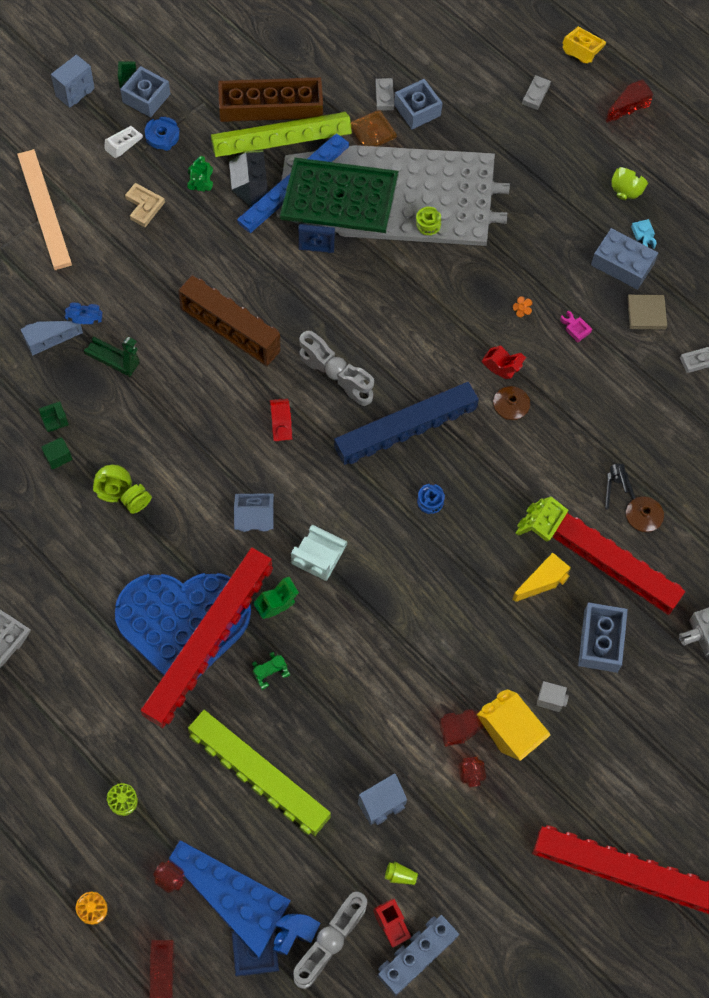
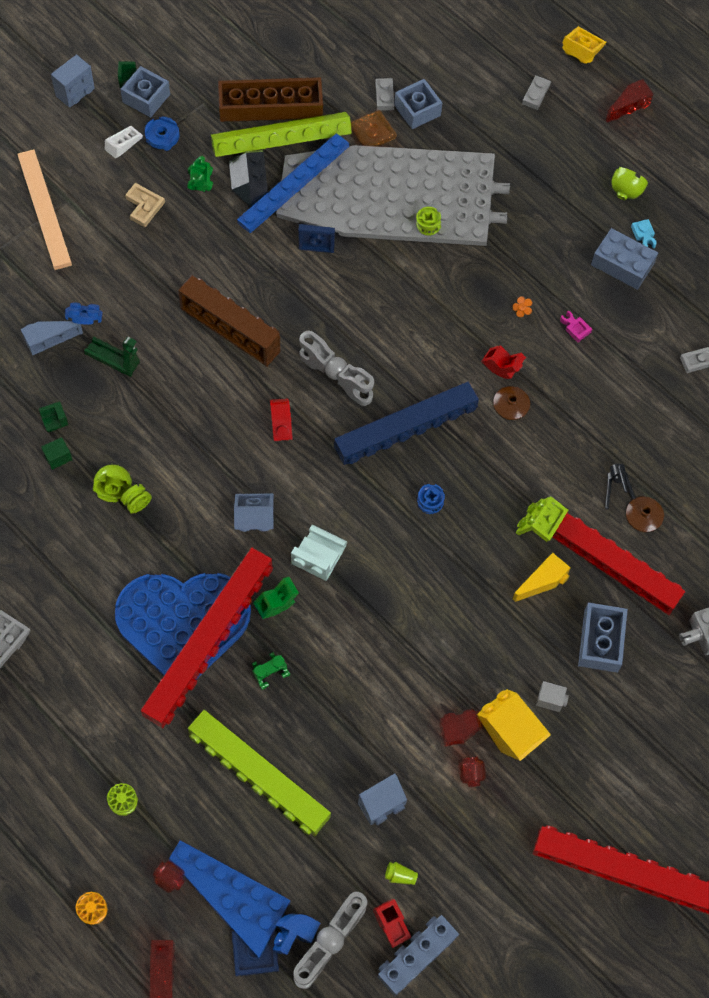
(339, 195): dark green piece -> none
(647, 312): dark tan tile -> none

